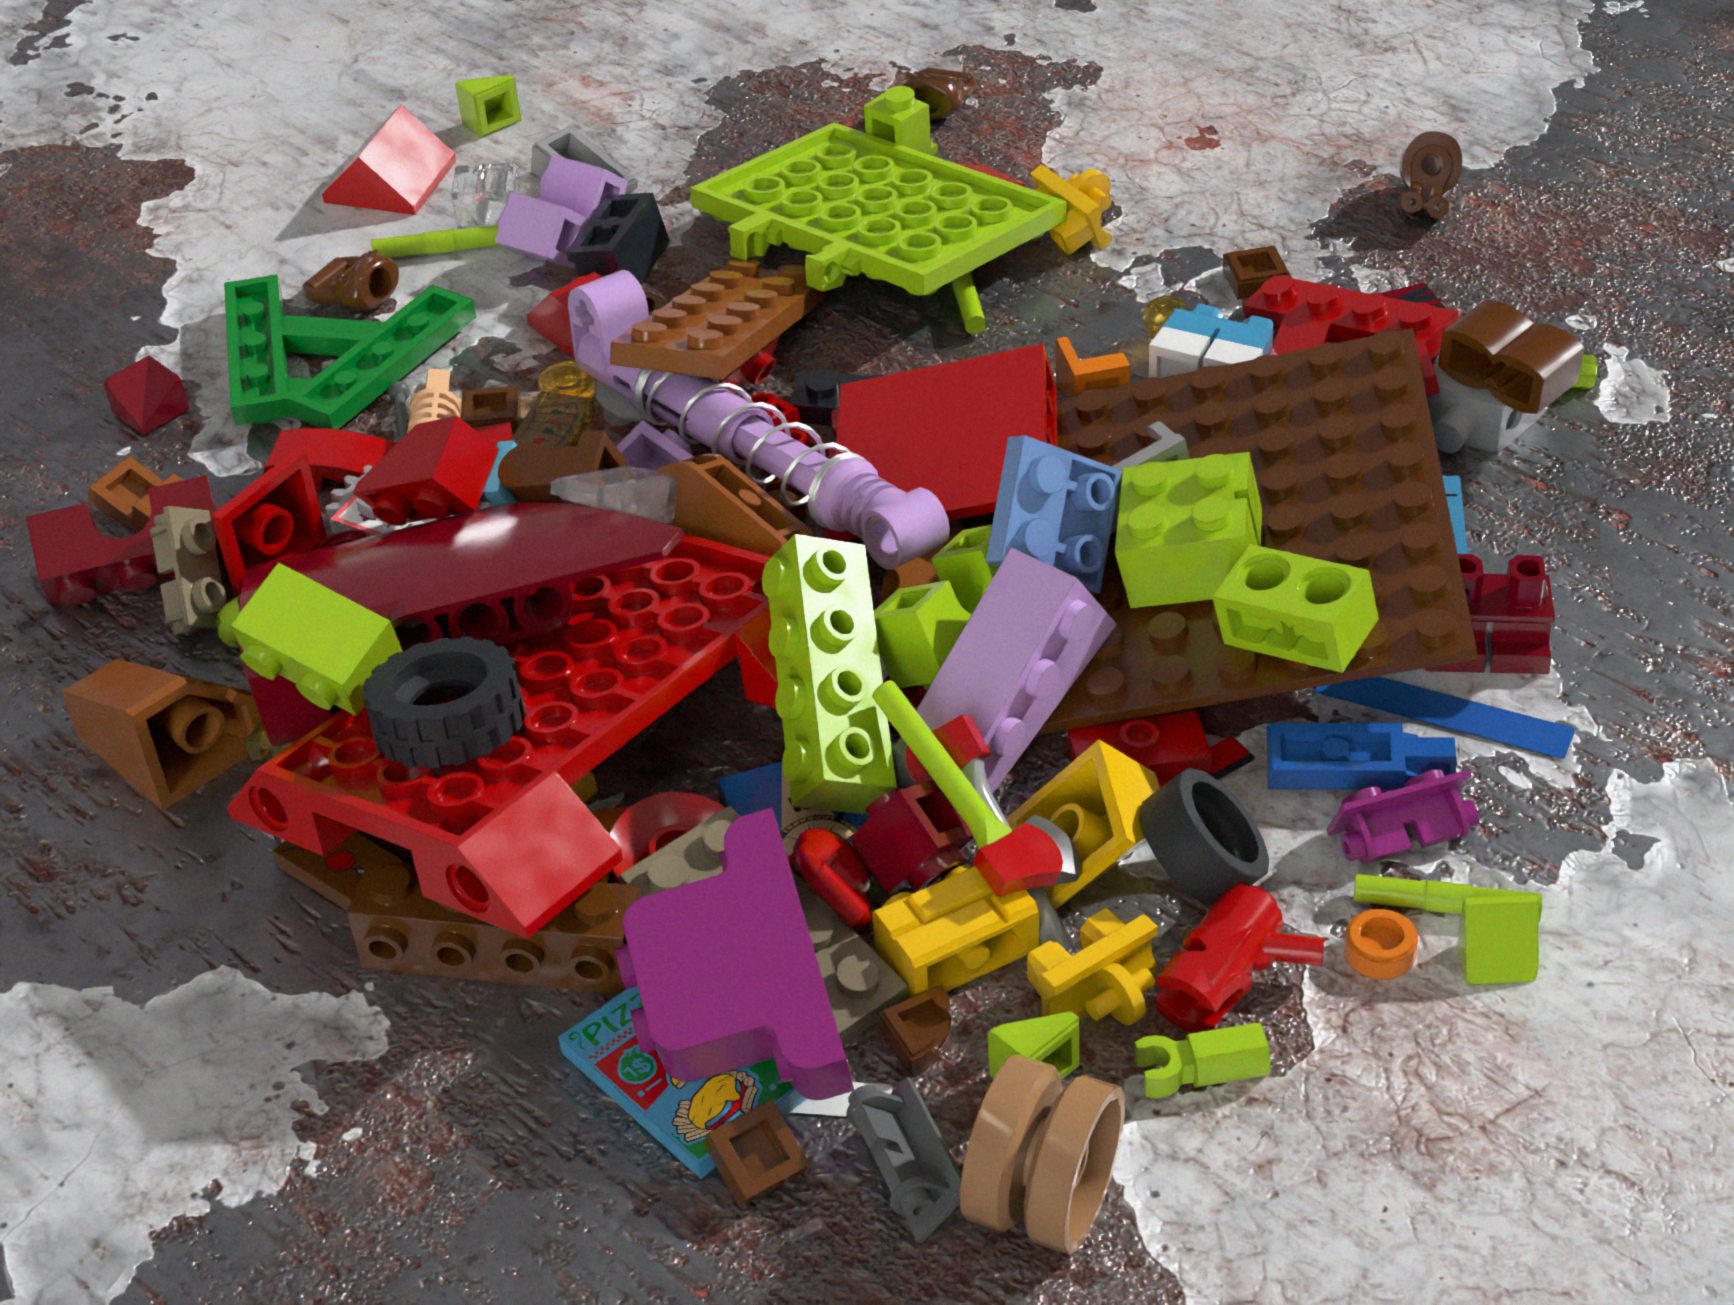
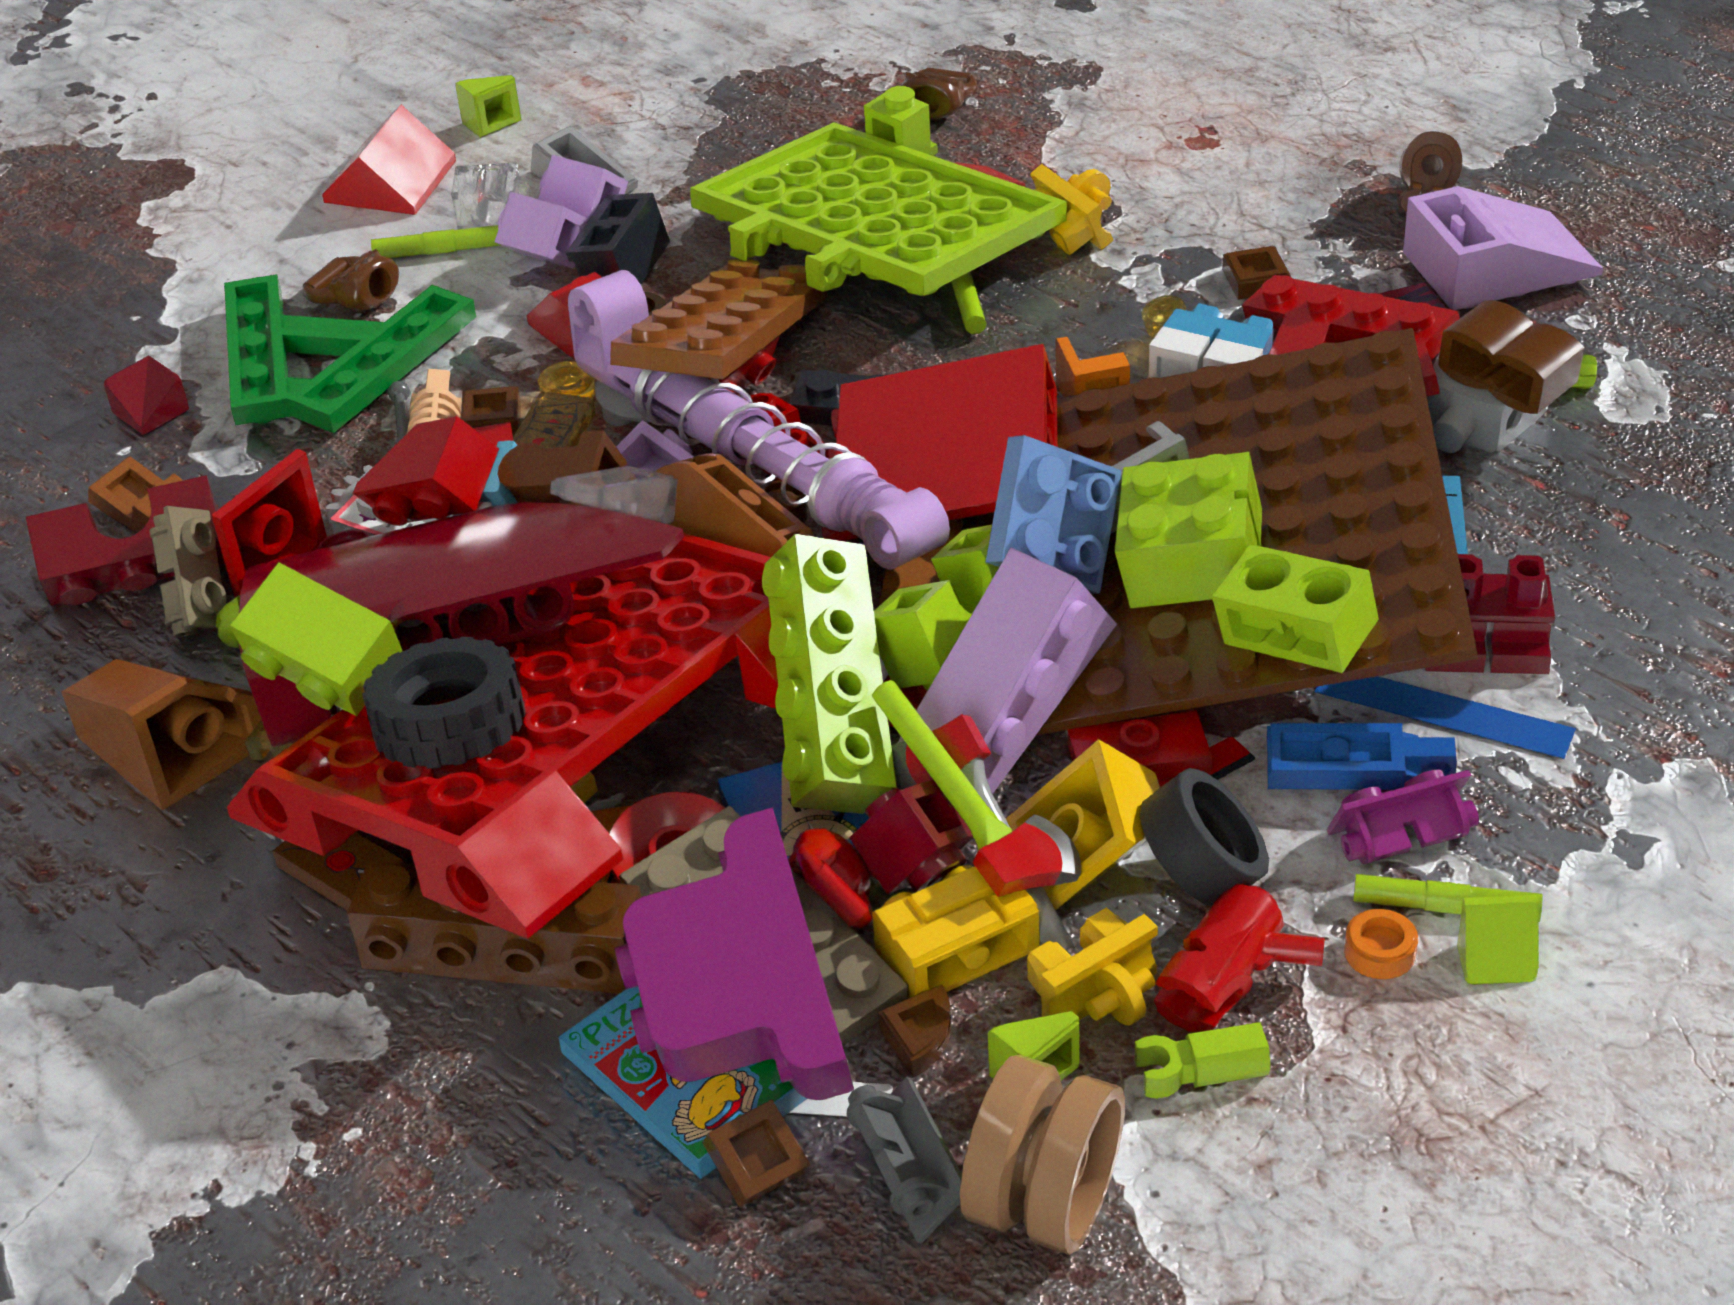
(330, 452): red slope -> none
(1489, 247): none -> lavender slope

